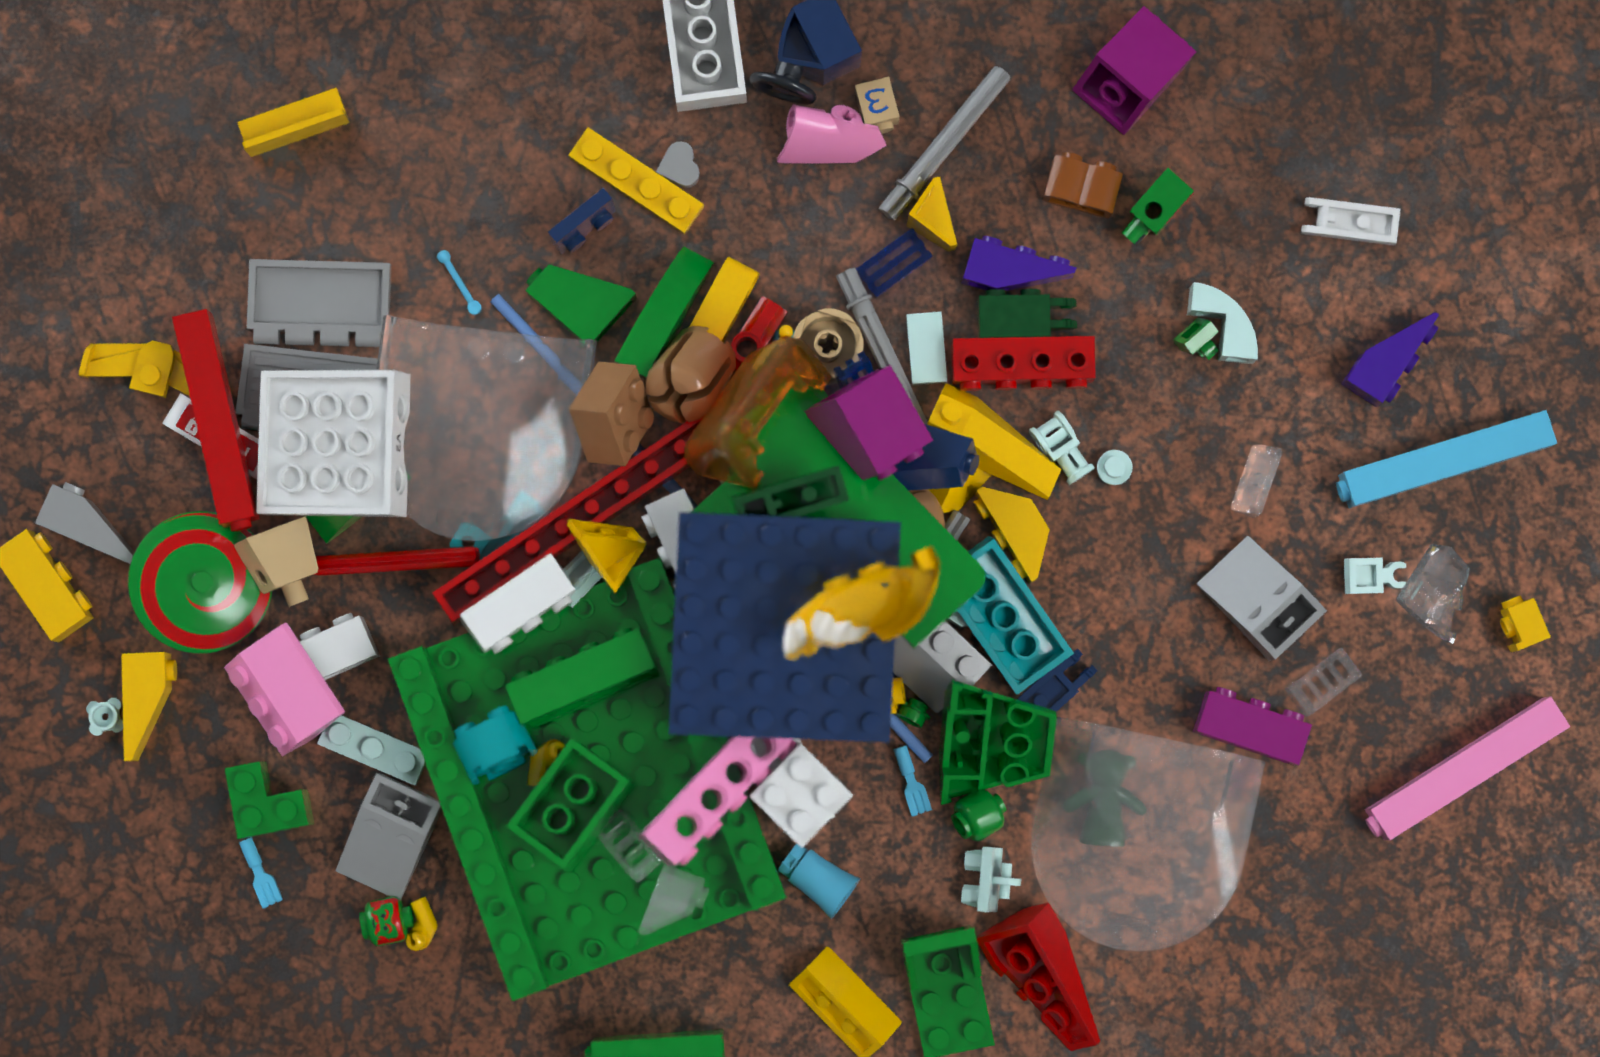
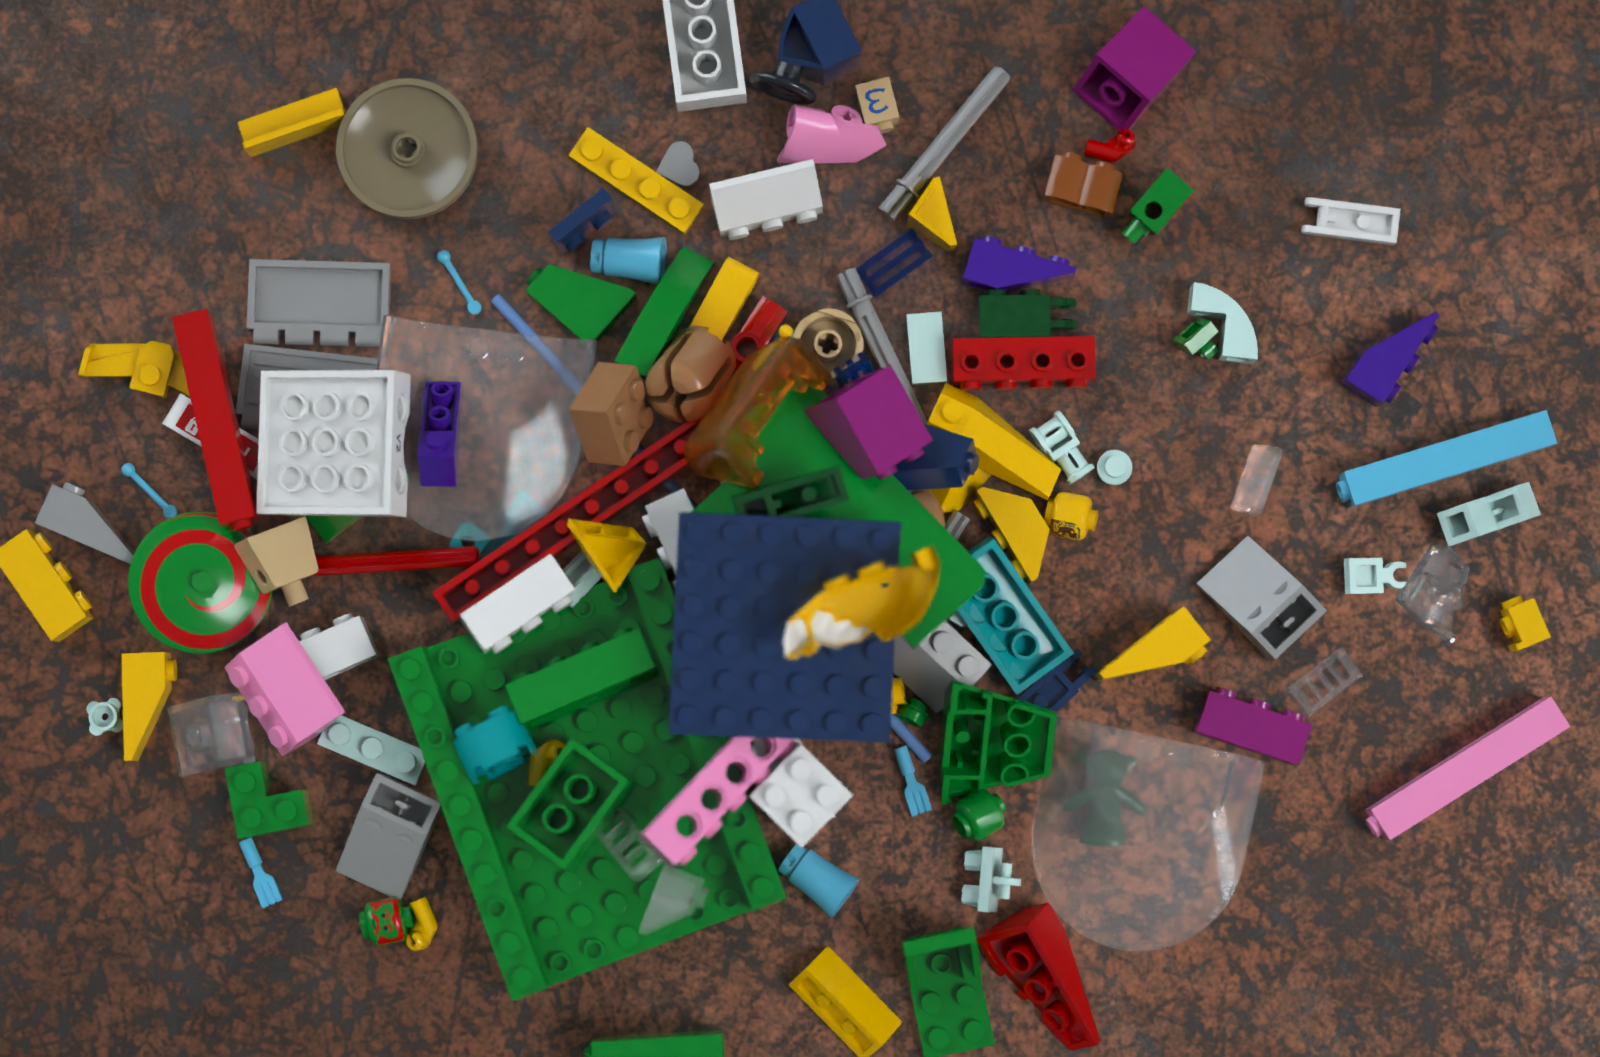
(168, 510): none -> medium azure hinge
(211, 734): none -> clear slope
(407, 148): none -> dark tan dish
(440, 435): none -> dark purple slope
(630, 258): none -> medium azure plant
(766, 199): none -> white slope
(1070, 516): none -> yellow head
(1112, 150): none -> red arm
(1167, 644): none -> yellow slope
(1488, 514): none -> light aqua brick

